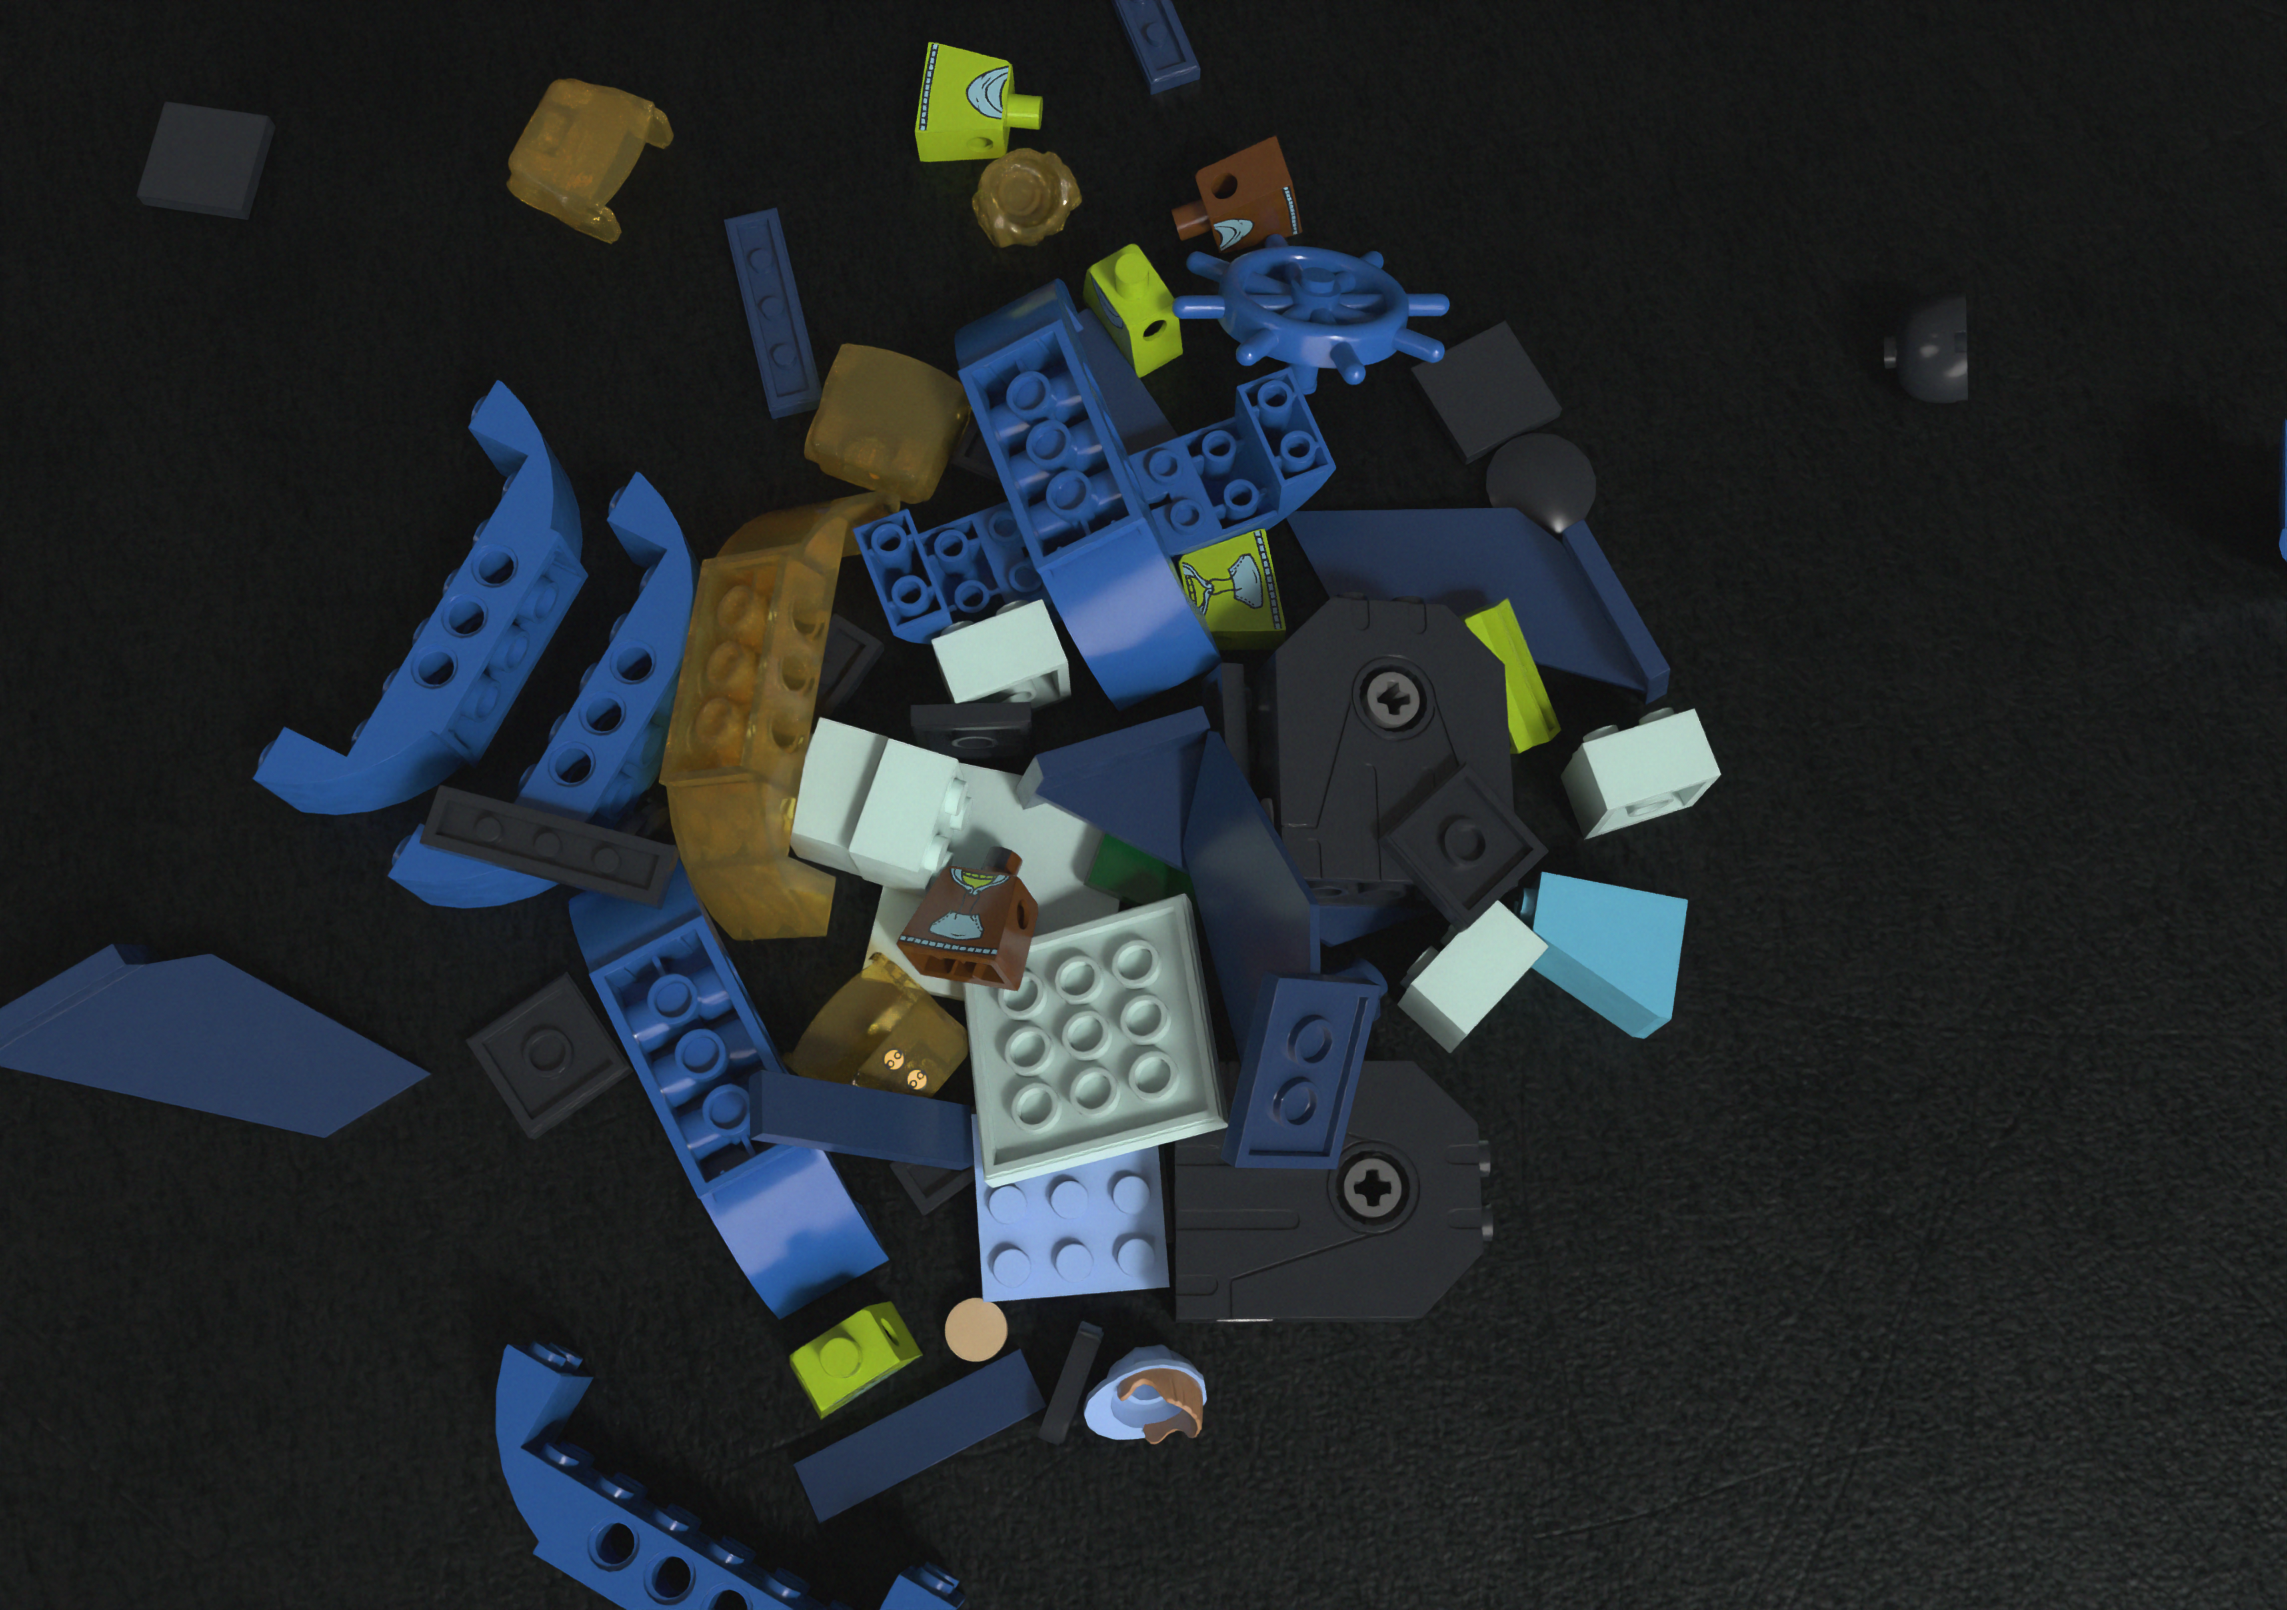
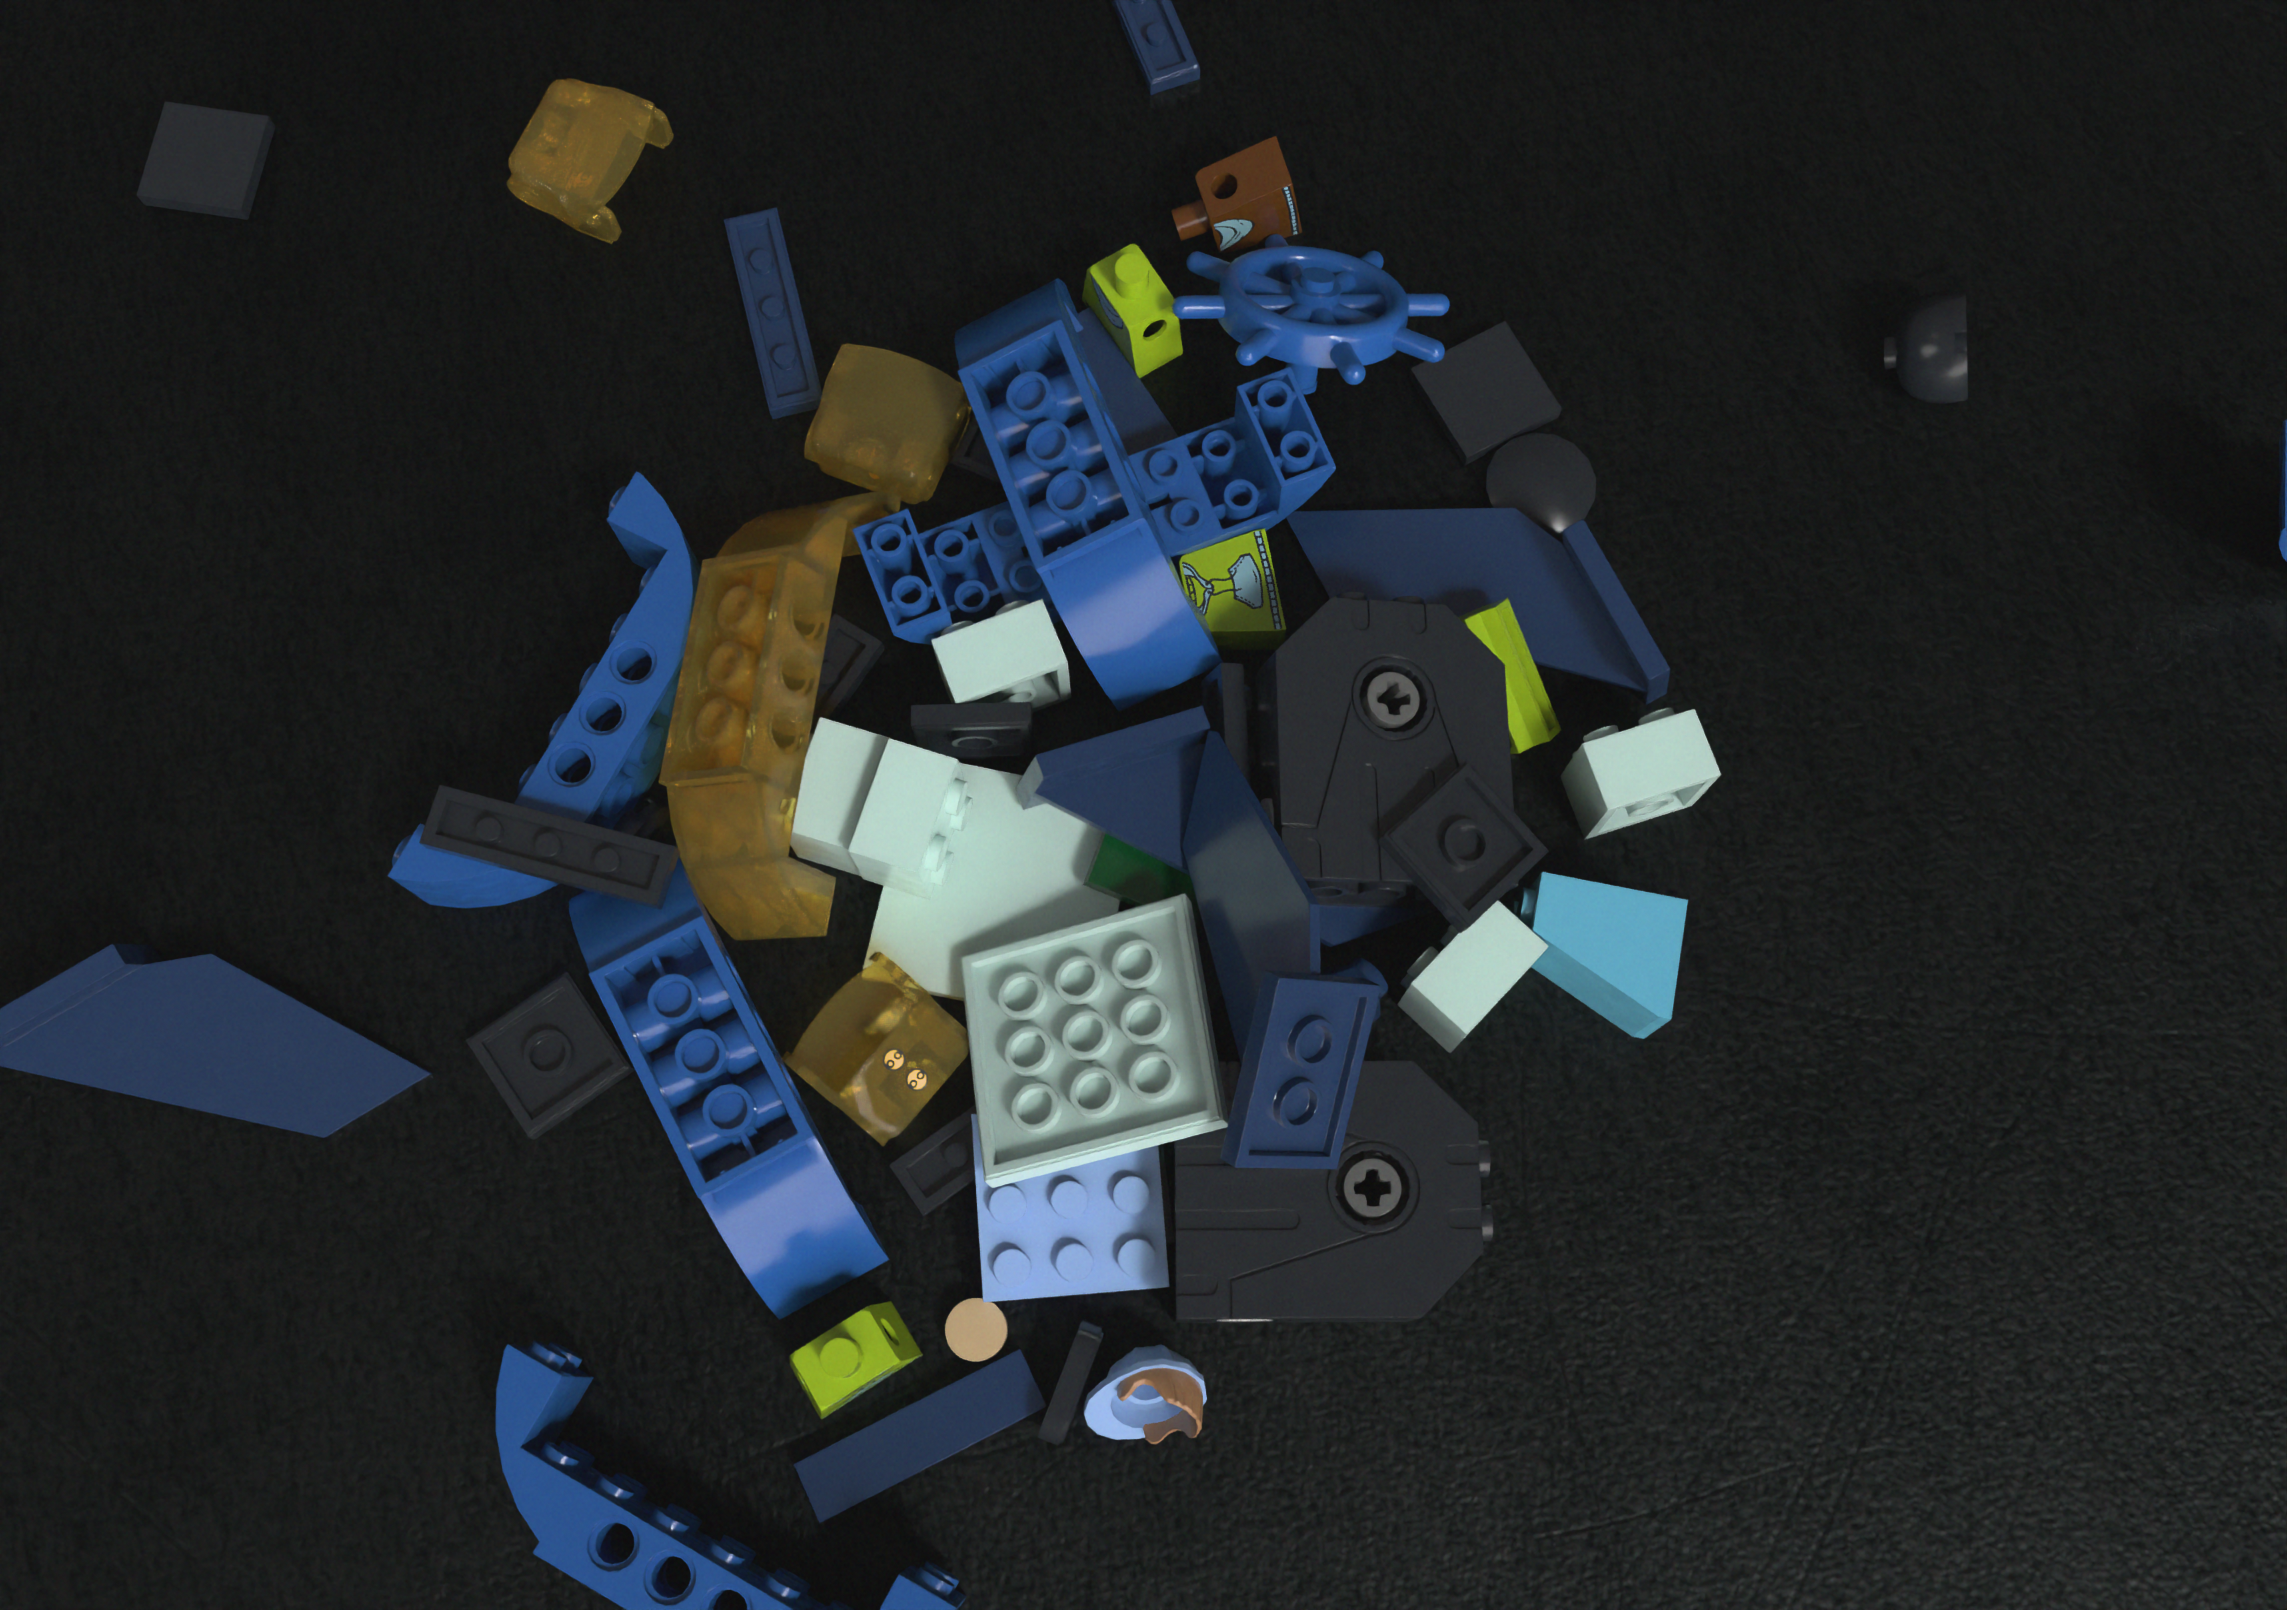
(472, 649): blue slope -> none
(859, 1121): dark blue tile -> none
(969, 106): lime torso -> none
(974, 924): reddish brown torso -> none
(1025, 197): clear yellow hair -> none

